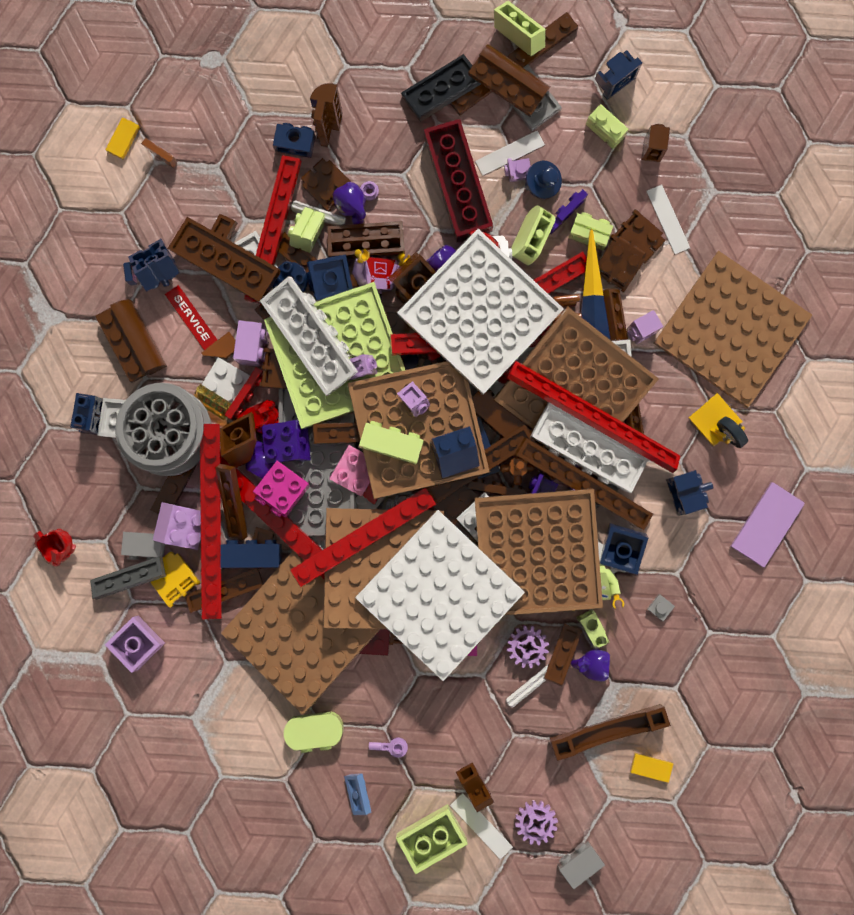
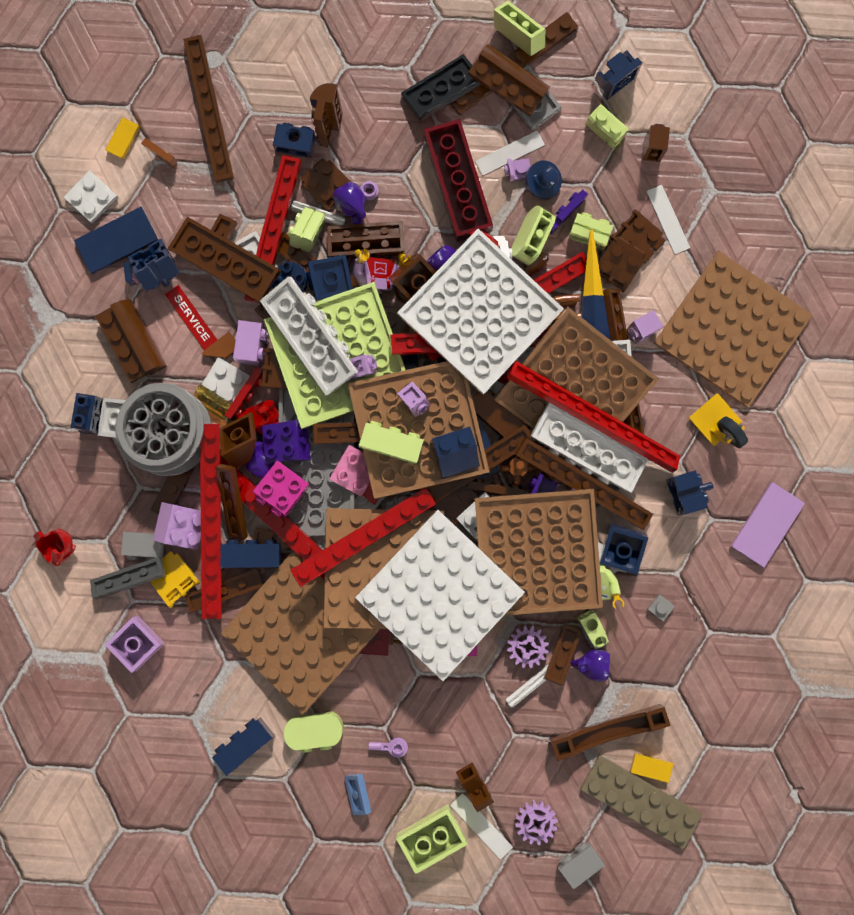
(91, 197): none -> white plate
(116, 240): none -> dark blue tile
(208, 108): none -> reddish brown plate
(242, 745): none -> dark blue brick
(539, 263): none -> reddish brown cone
(641, 801): none -> dark tan plate

